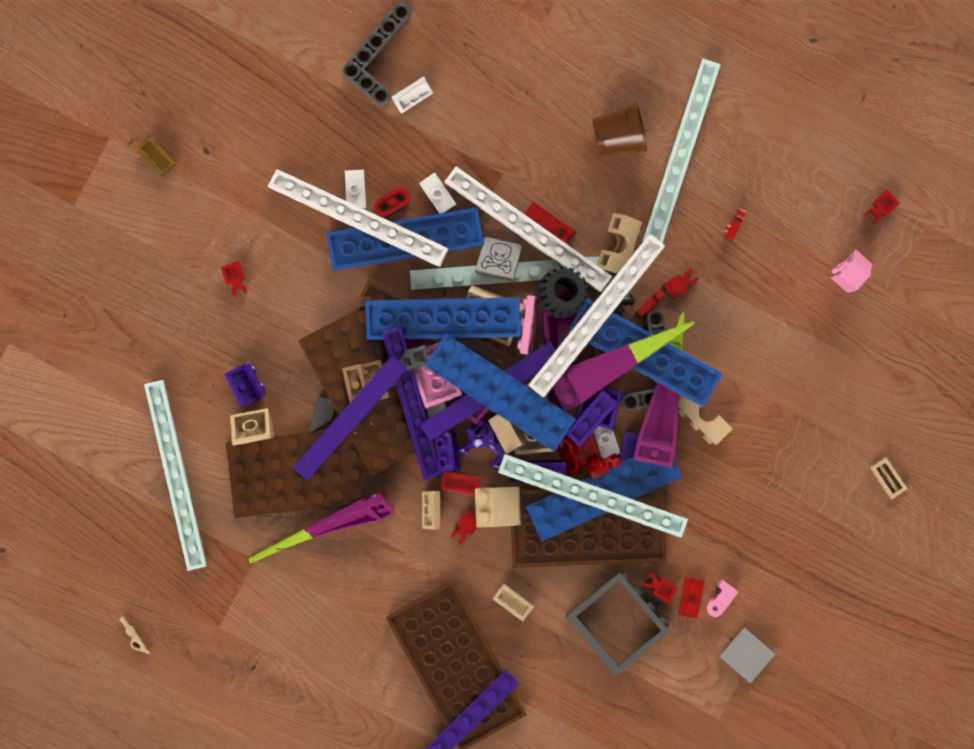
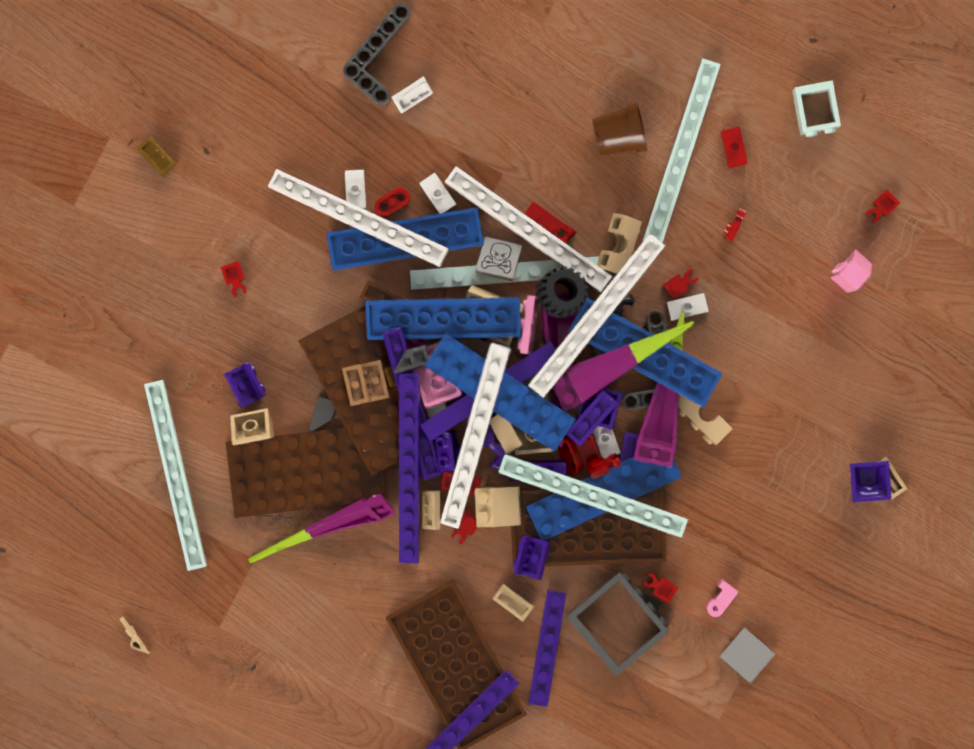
(350, 417): dark purple tile -> none
(409, 467): none -> dark purple plate
(475, 435): none -> white plate
(531, 557): none -> dark purple bracket
(547, 648): none -> dark purple plate
(647, 307): red plate -> none
(690, 306): none -> white plate
(691, 597): red plate -> none
(734, 147): none -> red plate
(813, 89): none -> light aqua window
(870, 481): none -> dark purple brick

